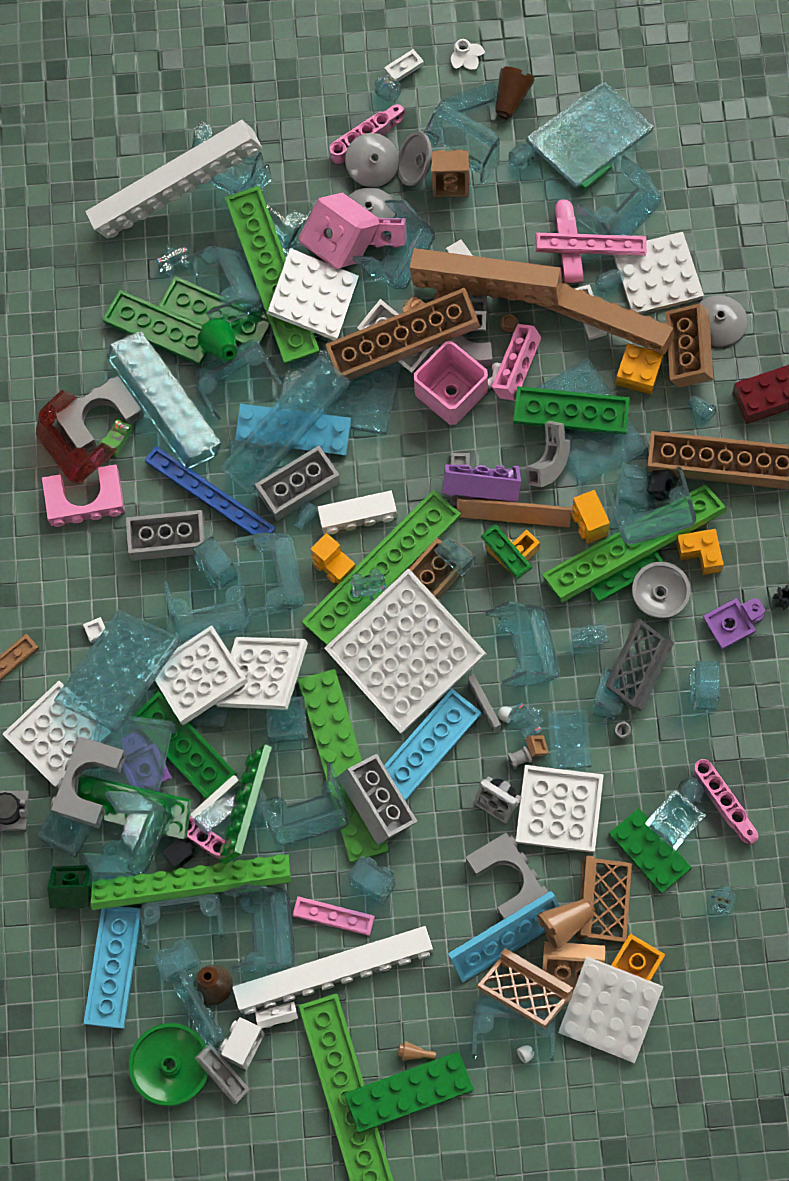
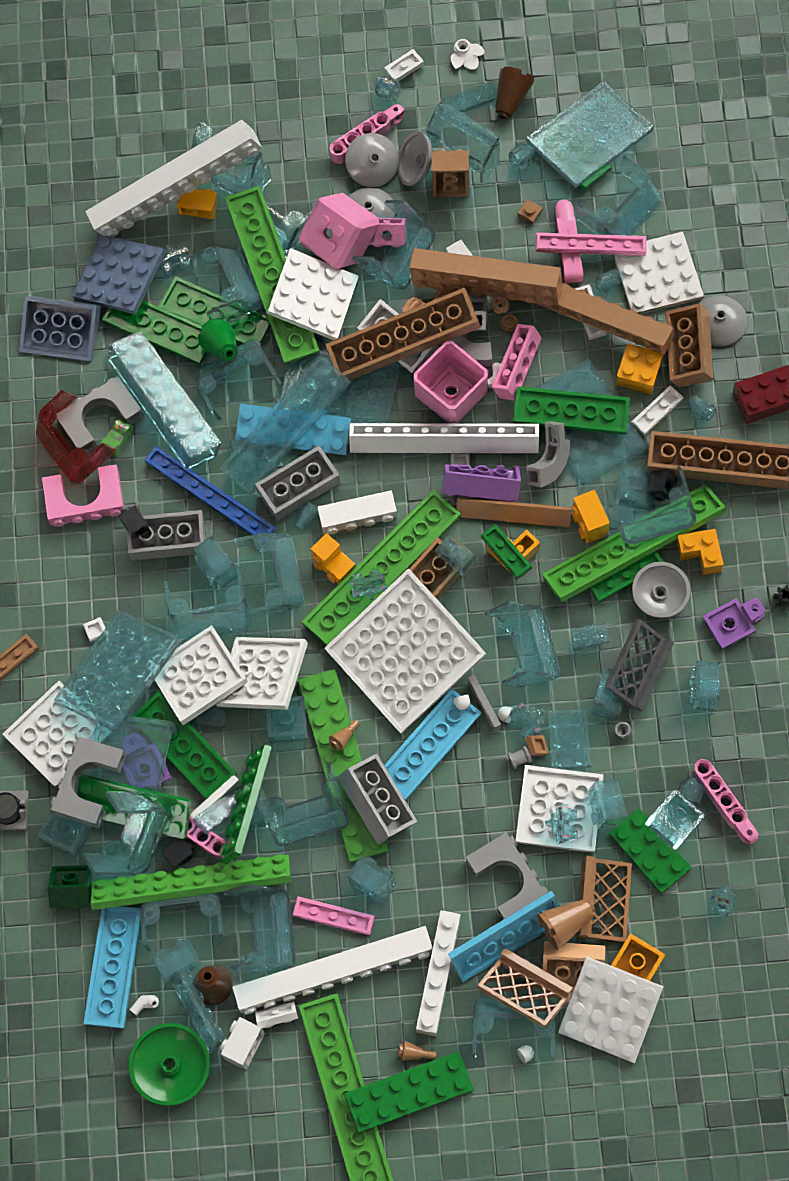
(59, 328): none -> sand blue slope
(119, 274): none -> sand blue plate
(133, 522): none -> black brick
(144, 1001): none -> white arm
(198, 203): none -> light orange brick
(222, 1073): light grey tile -> none
(340, 739): none -> medium nougat cone
(438, 973): none -> white brick
(443, 438): none -> white brick
(462, 702): none -> white hinge
(495, 305): none -> light nougat plate
(497, 798): light grey piece -> none
(530, 211): none -> medium nougat plate
(560, 824): none -> clear light blue hips
(606, 803): none -> clear light blue brick
(657, 410): none -> white tile

